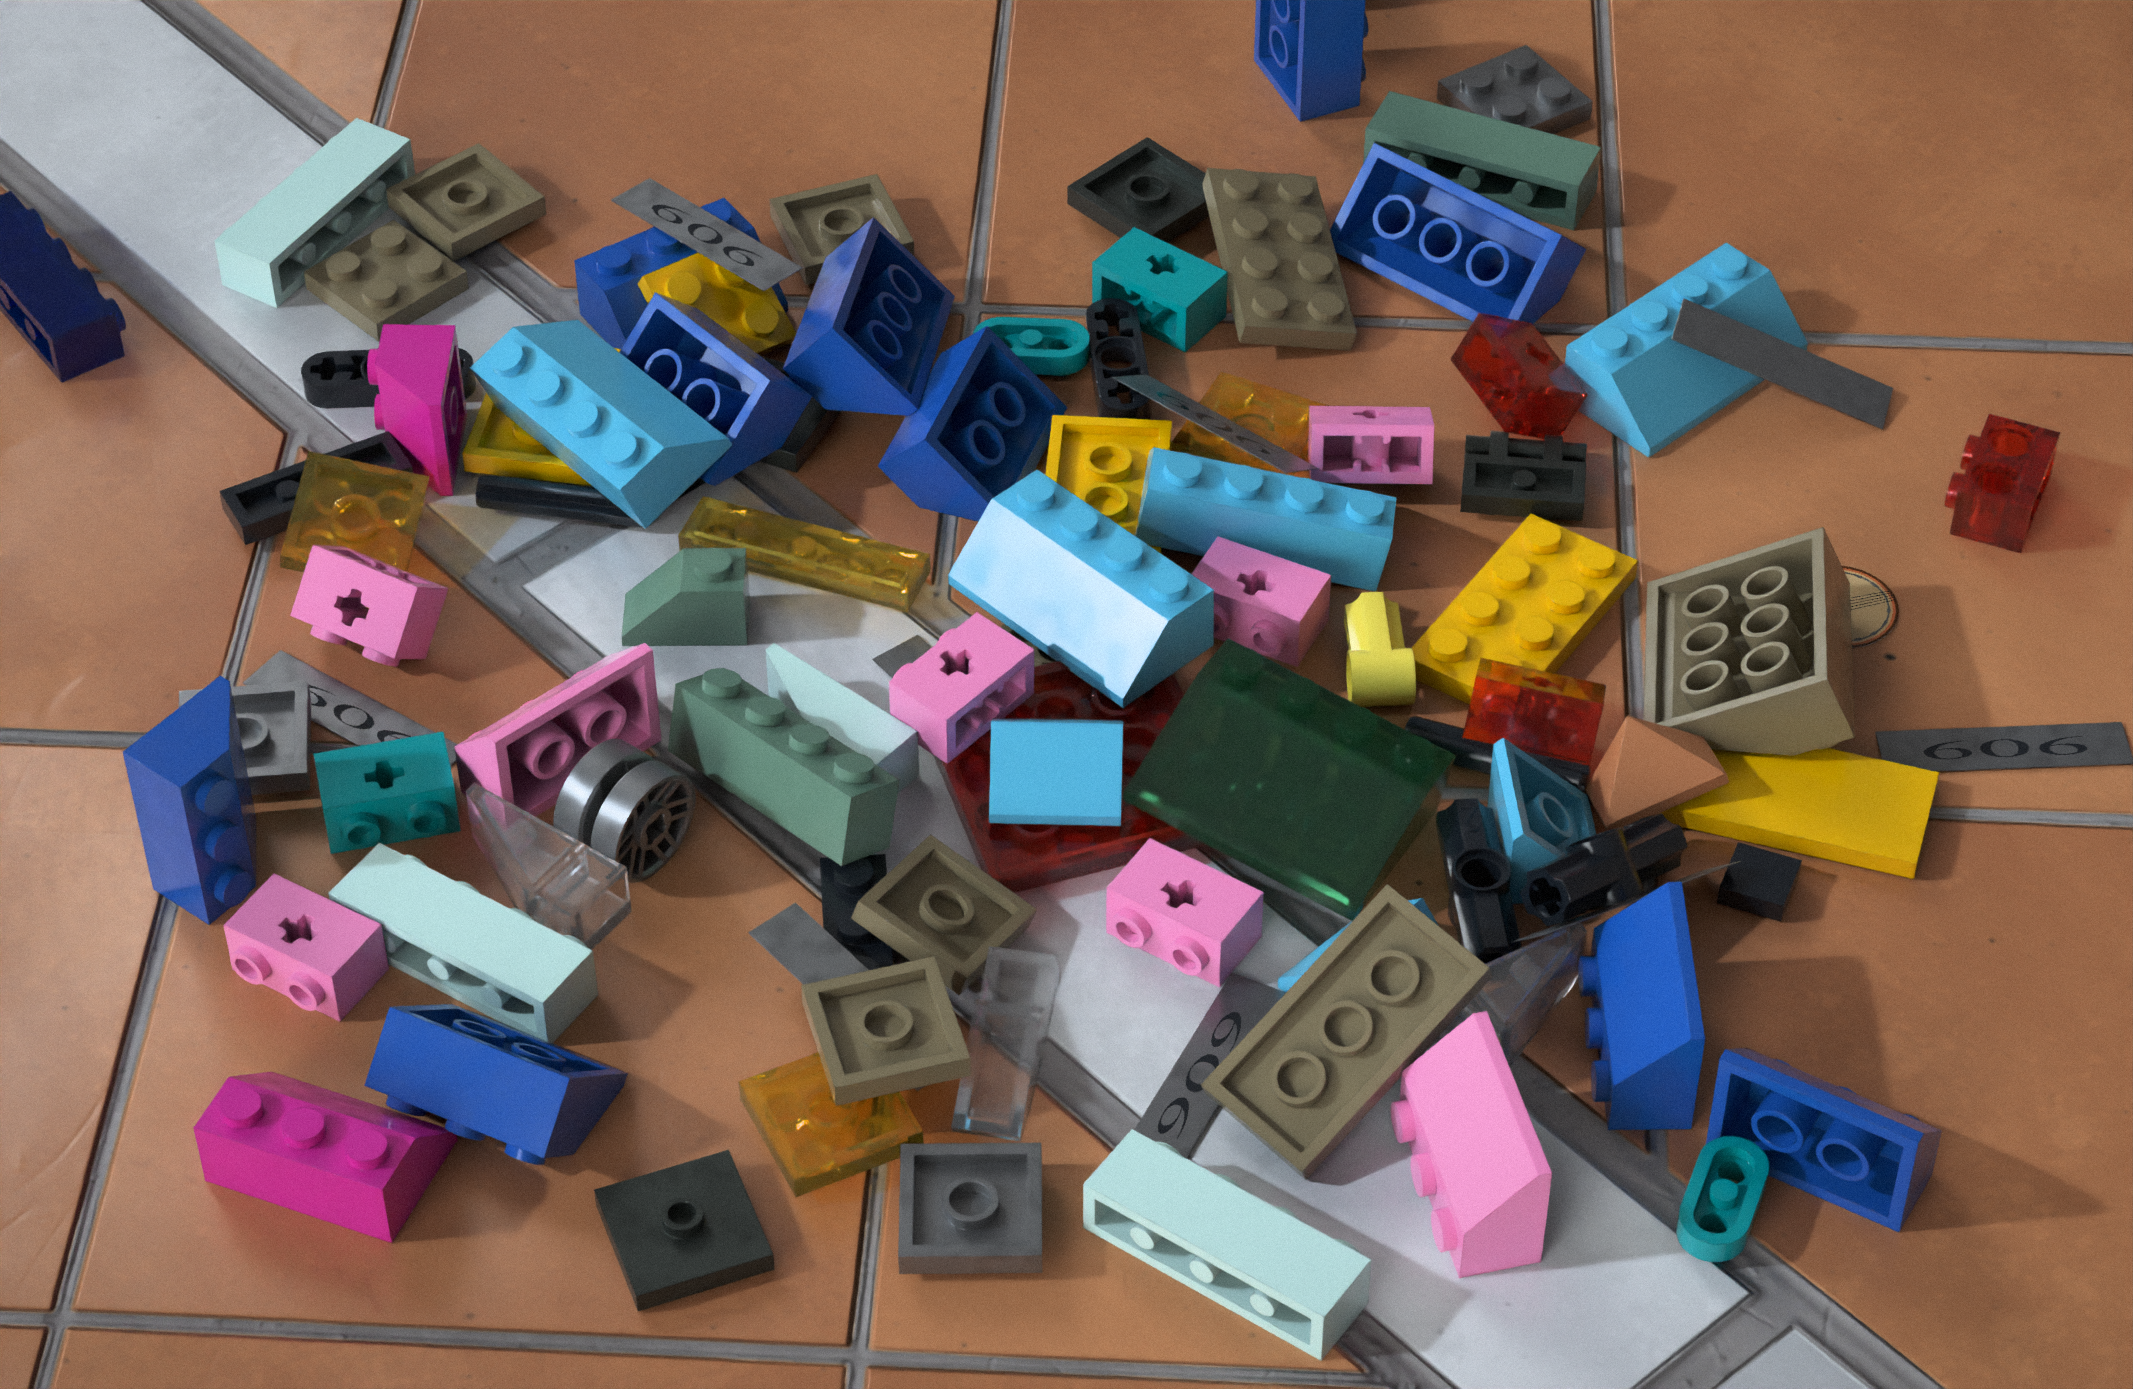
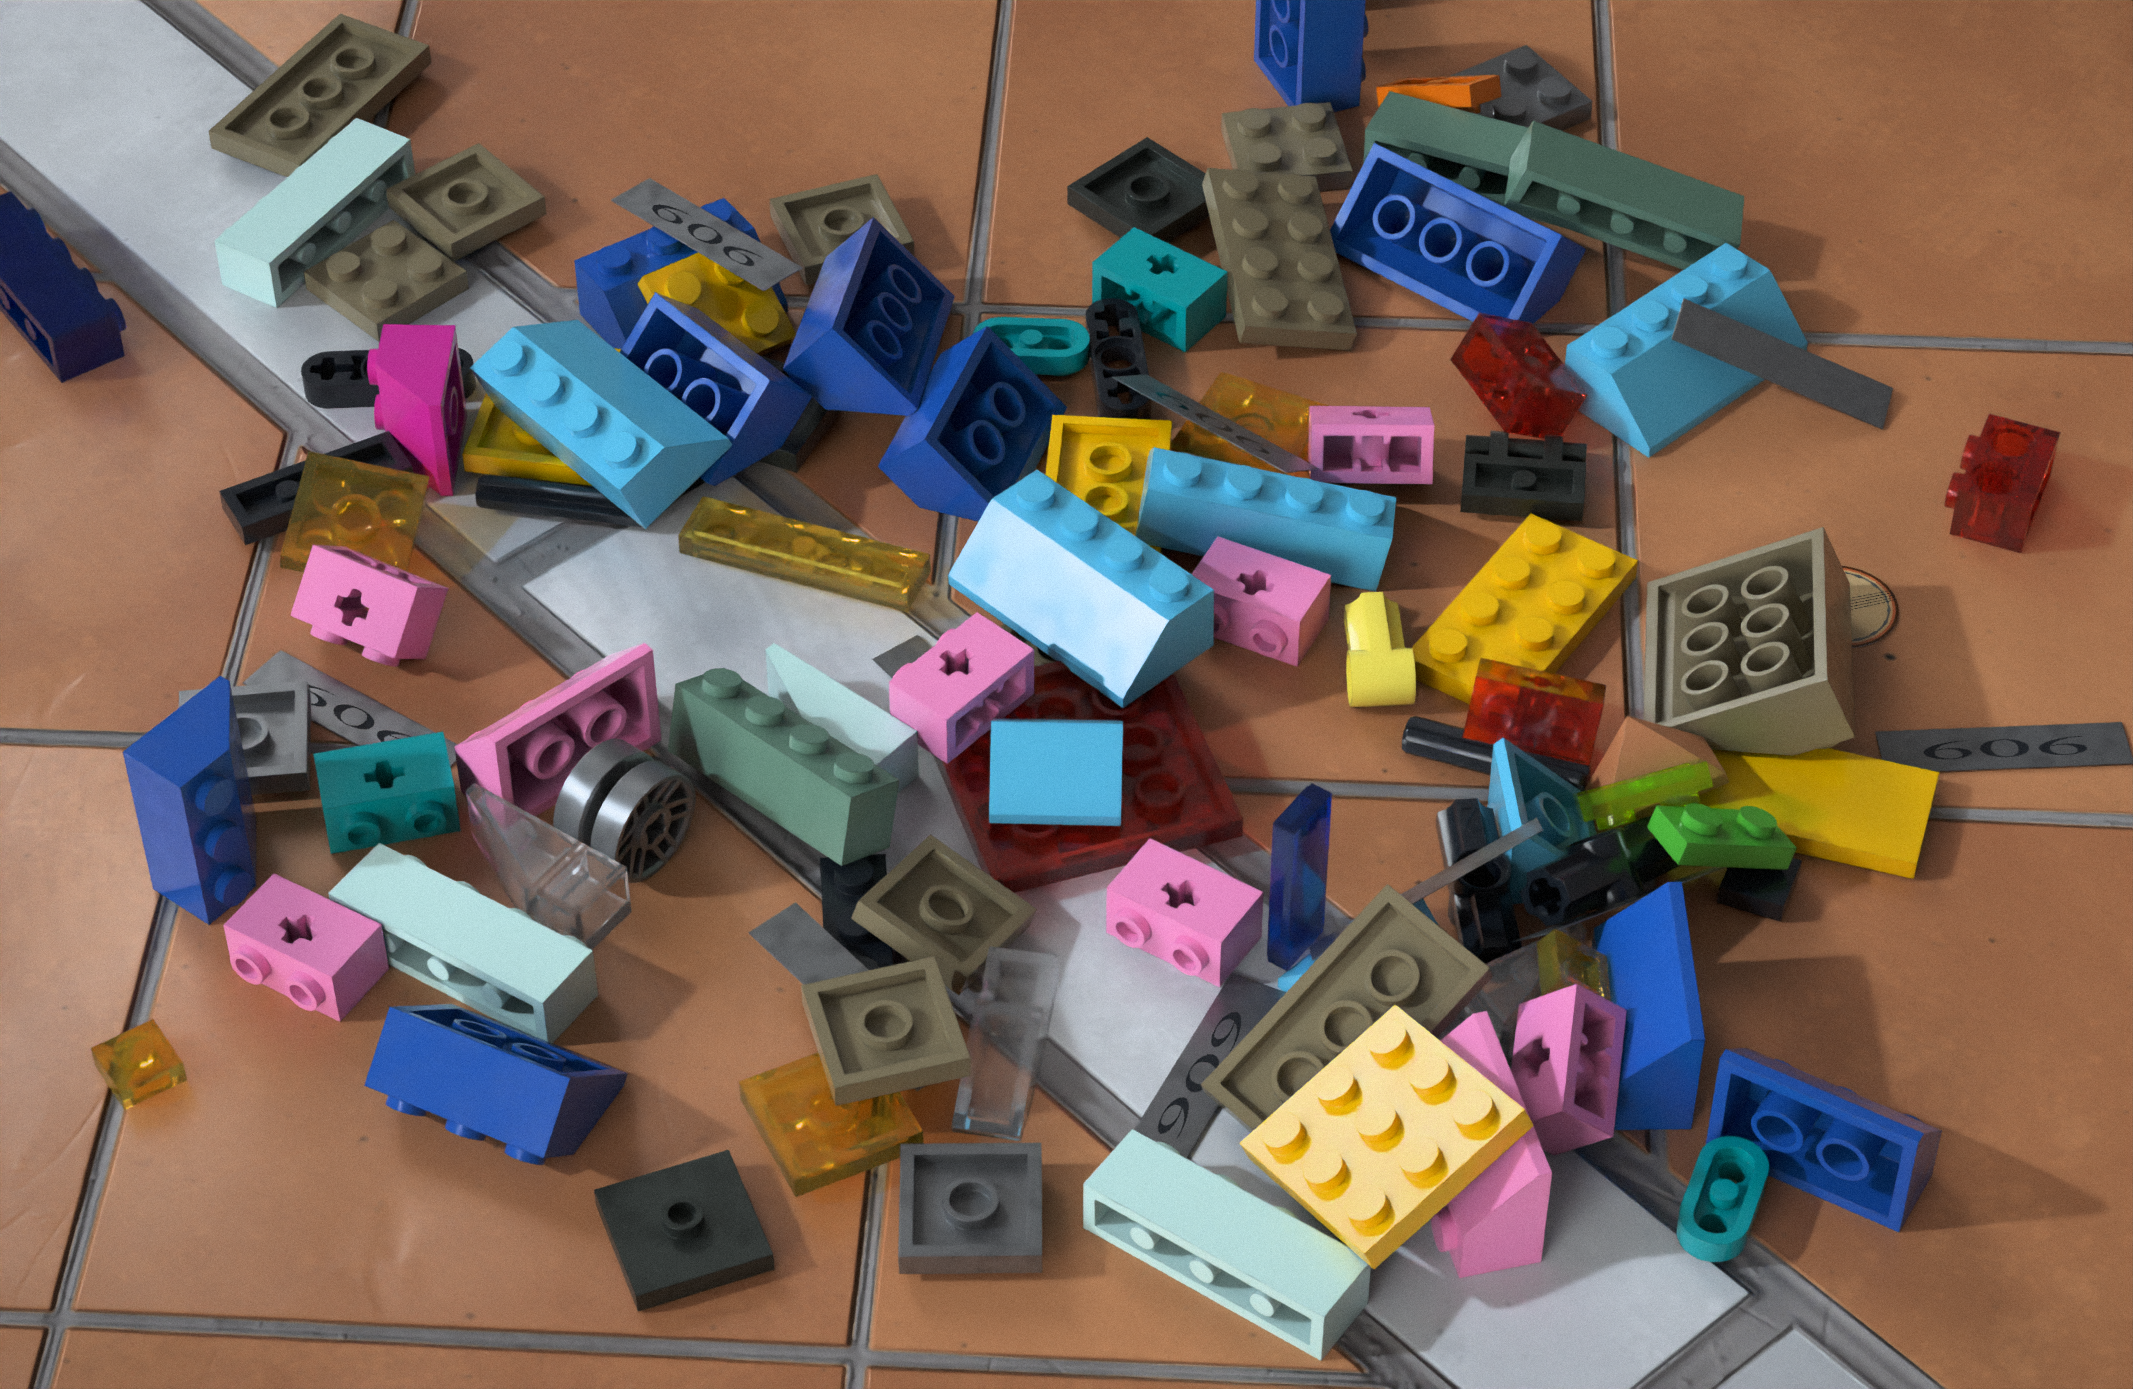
(138, 1064): none -> clear yellow plate
(316, 93): none -> dark tan plate
(319, 1152): dark pink slope -> none
(691, 601): sand green slope -> none
(1288, 141): none -> dark tan plate
(1291, 779): clear green slope -> none
(1298, 876): none -> clear blue tile
(1386, 1136): none -> yellow plate
(1450, 874): none -> flat silver sticker
(1452, 91): none -> orange plate
(1569, 962): none -> clear yellow plate
(1569, 1066): none -> bright pink brick
(1615, 802): none -> clear neon green plate
(1620, 198): none -> sand green brick
(1721, 837): none -> bright green plate

